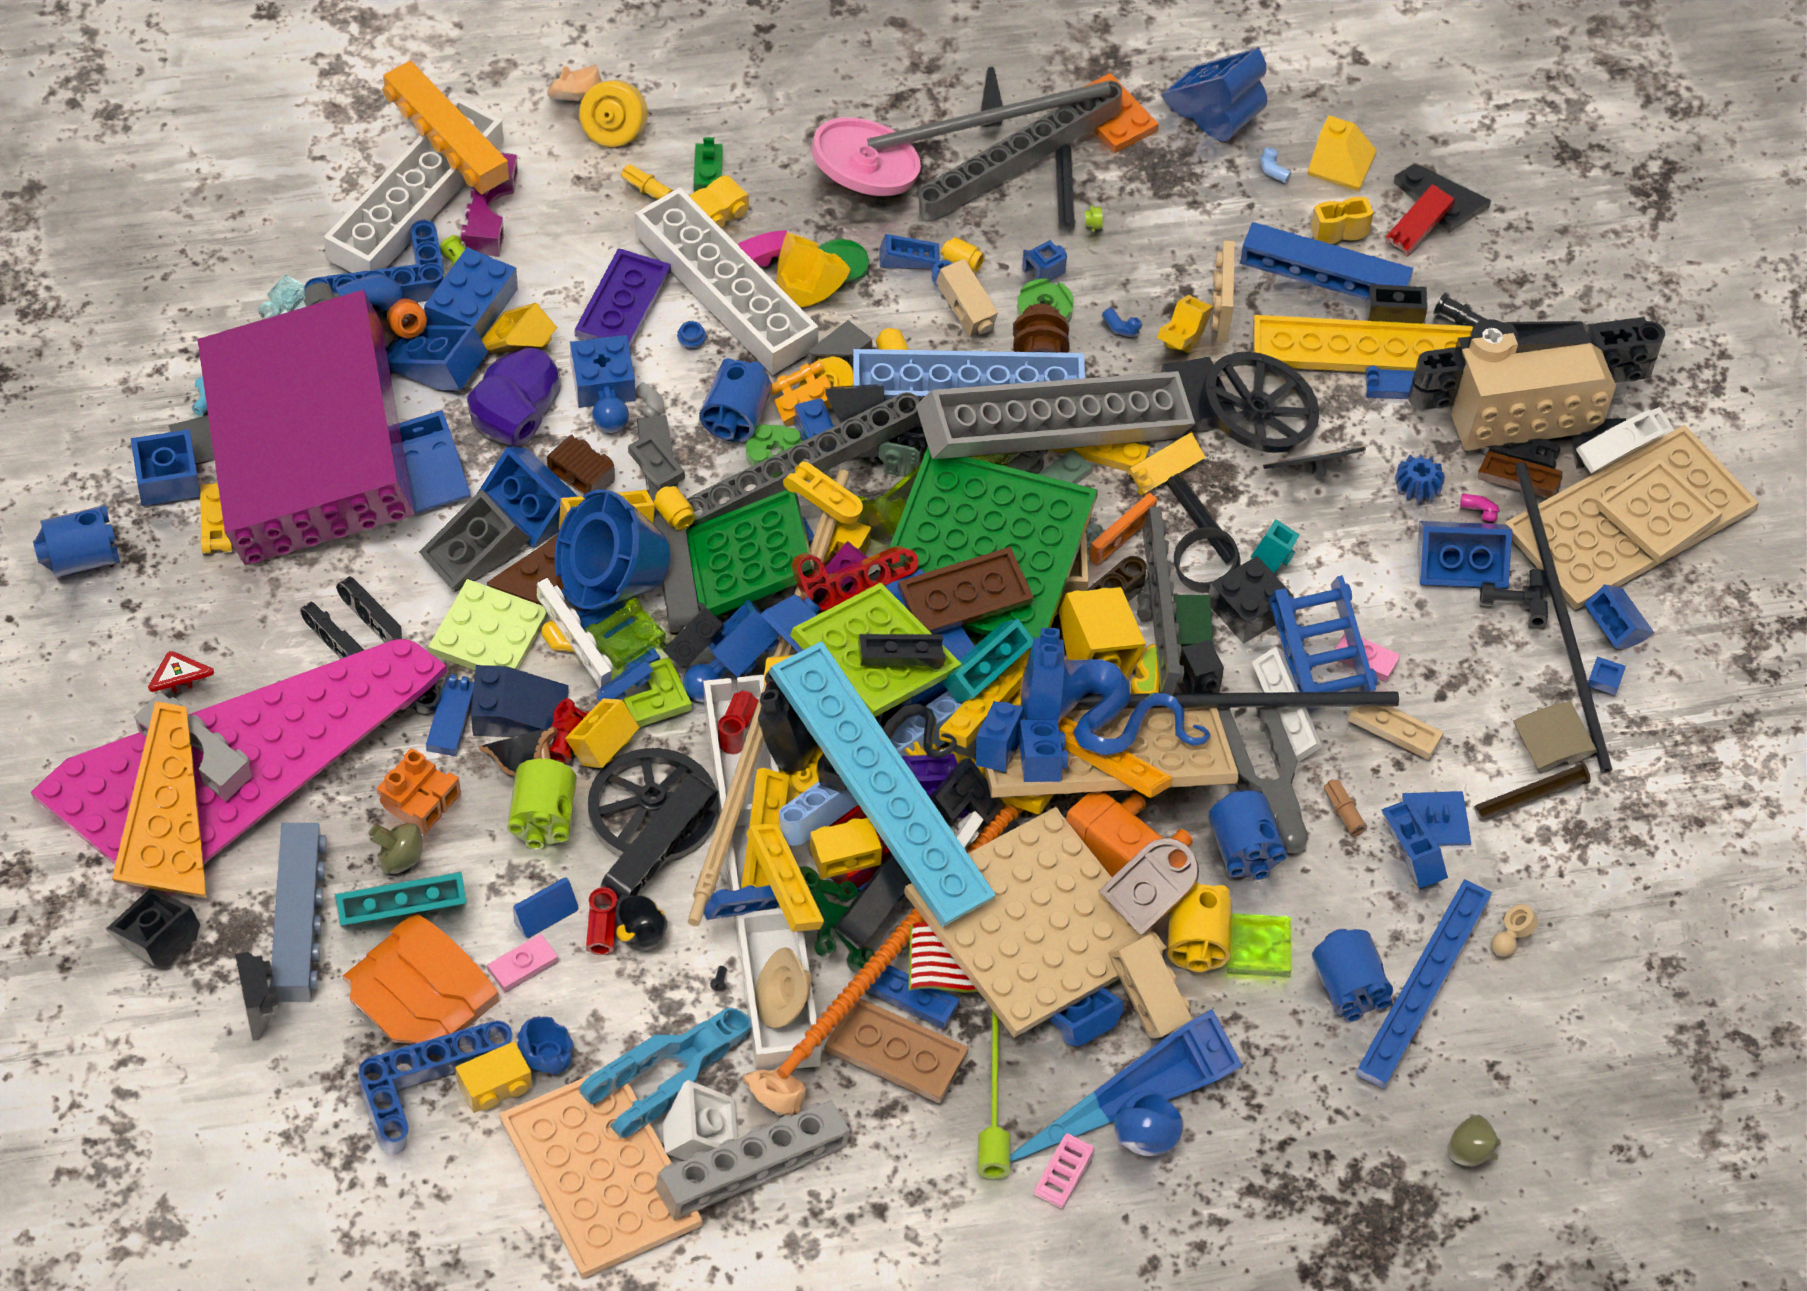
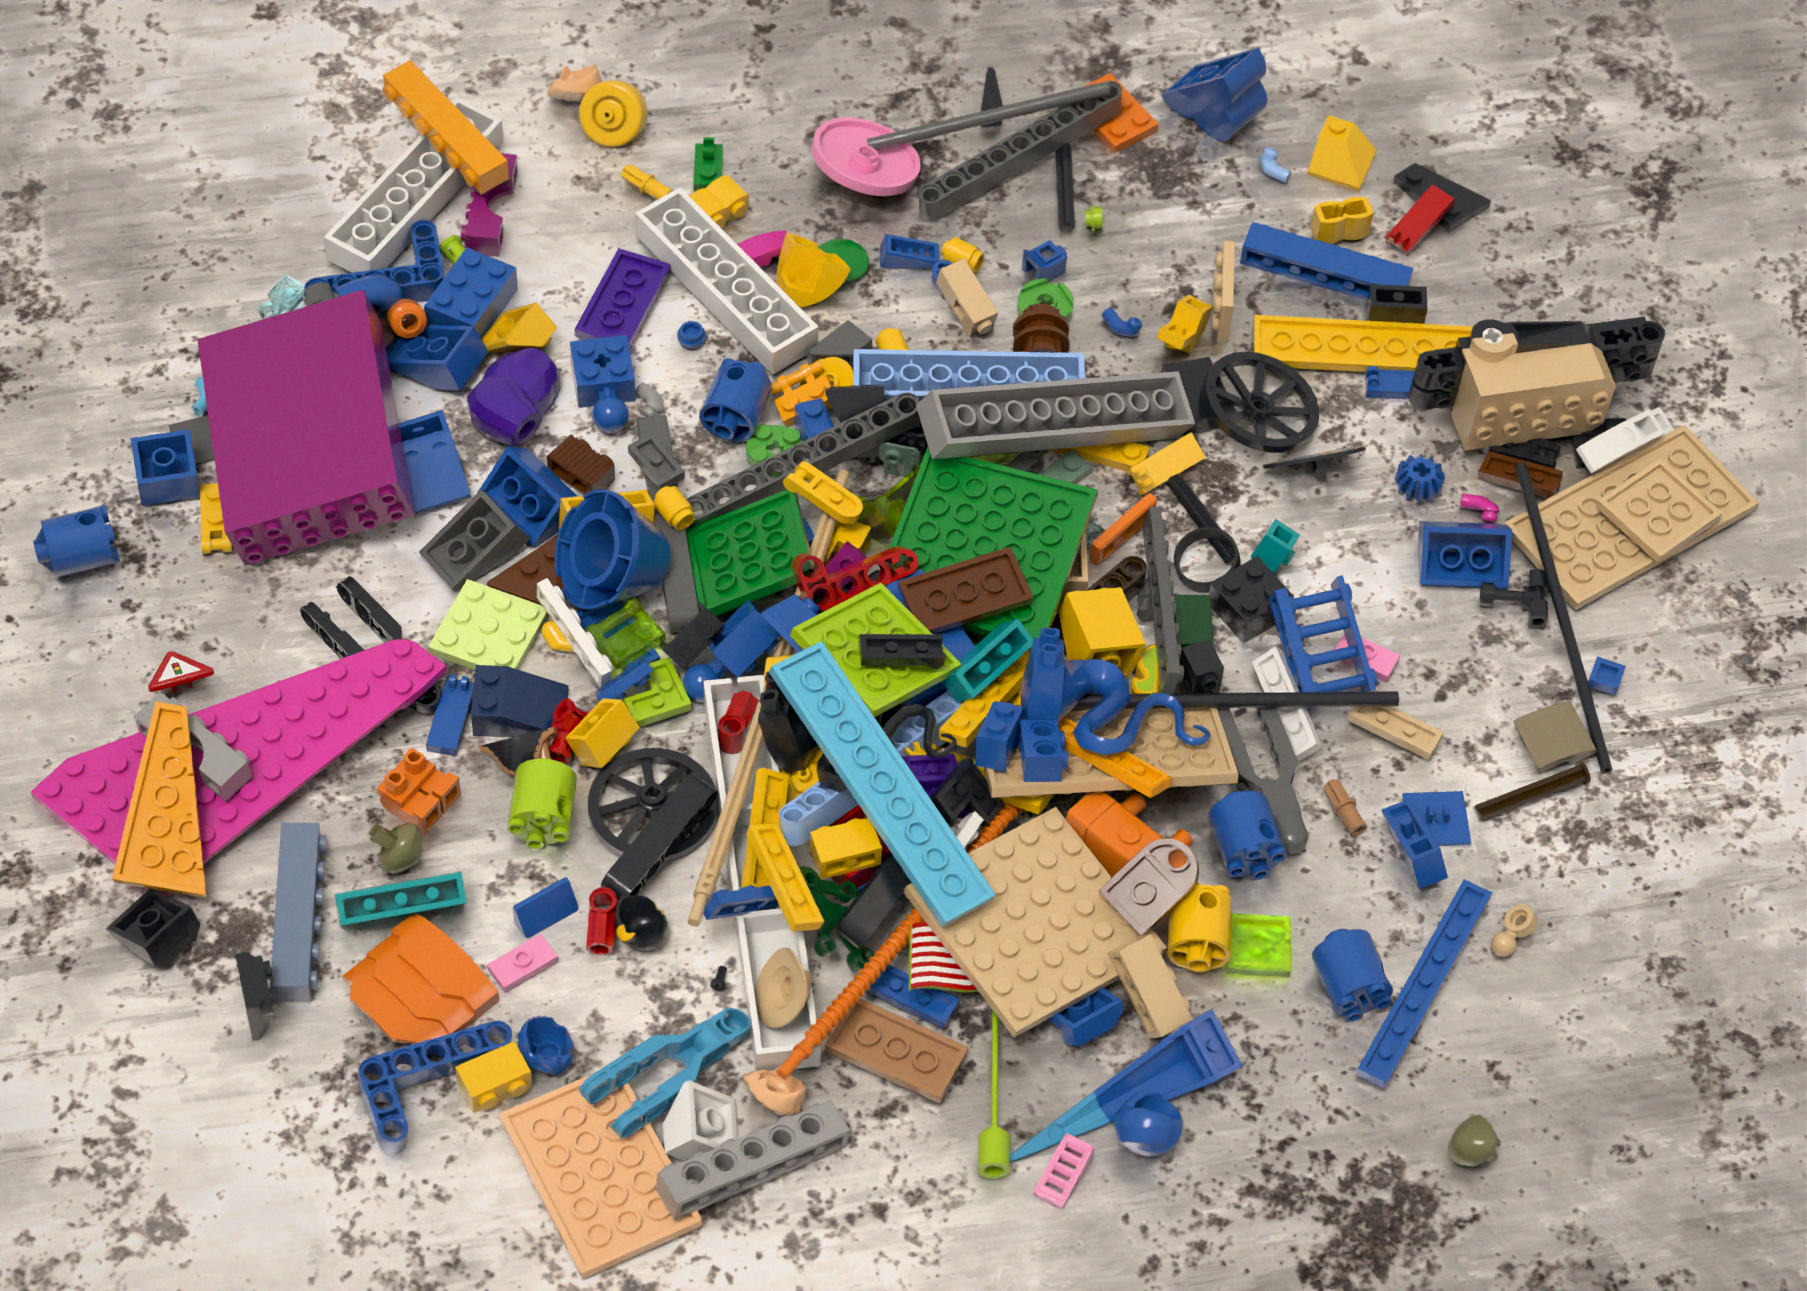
(1458, 313): black pin -> none
(1618, 617): blue brick -> none

